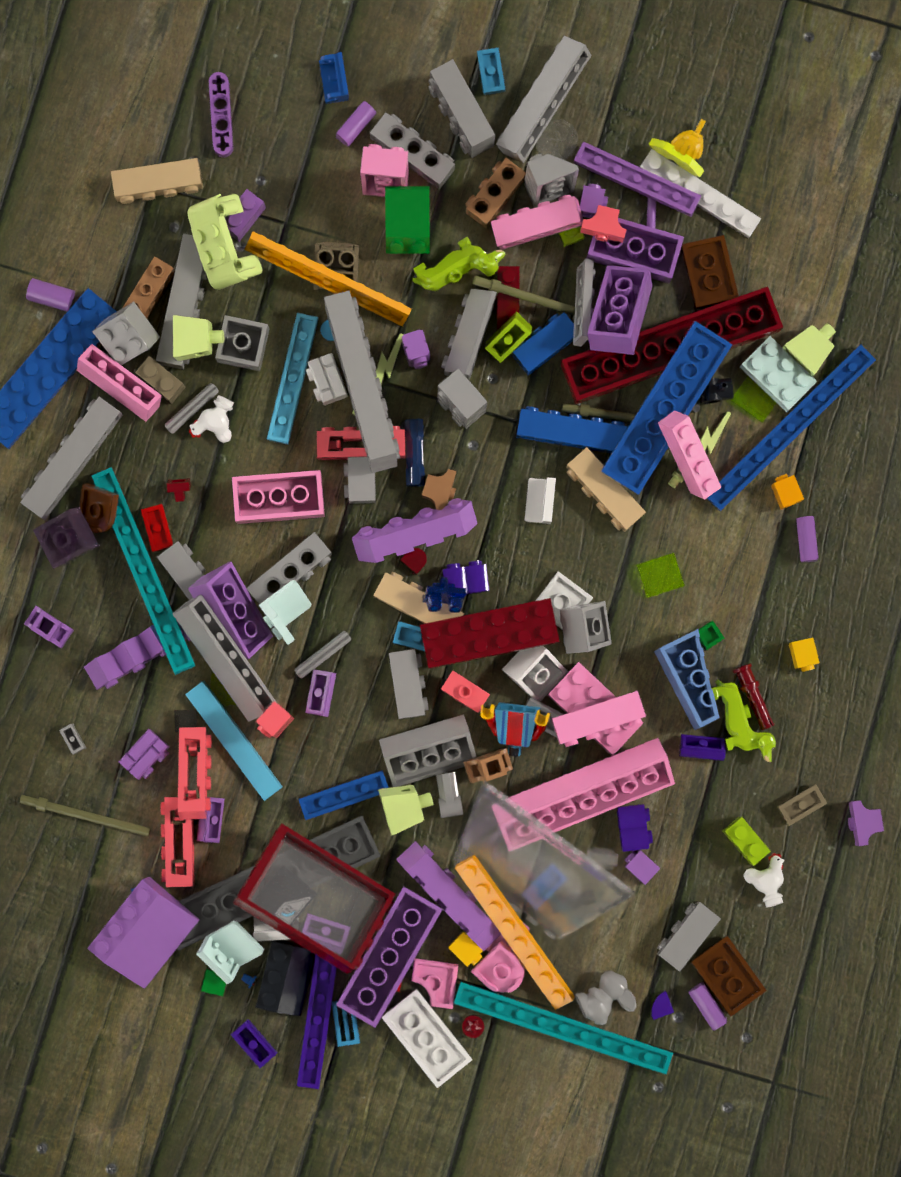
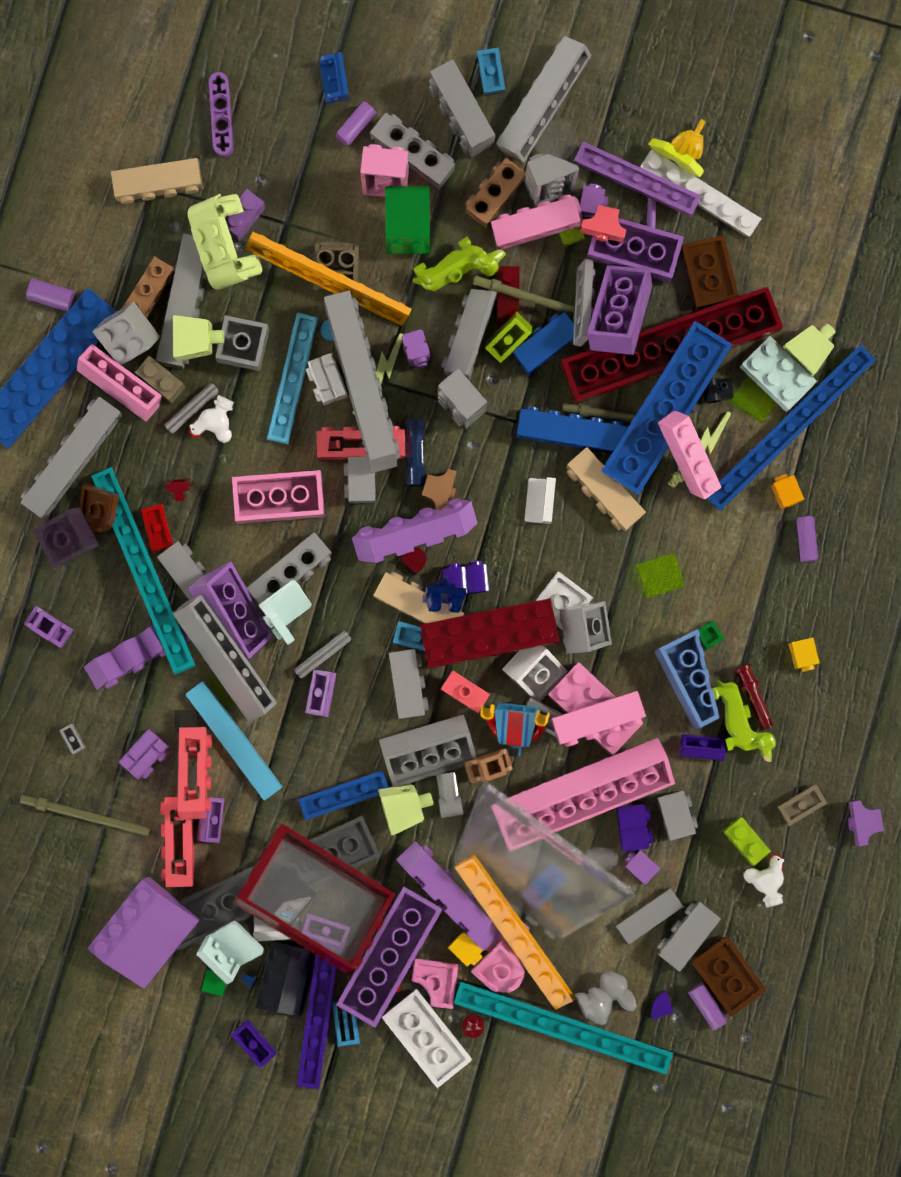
(274, 720): coral brick -> none
(649, 916): none -> light grey tile
(676, 815): none -> light grey piece

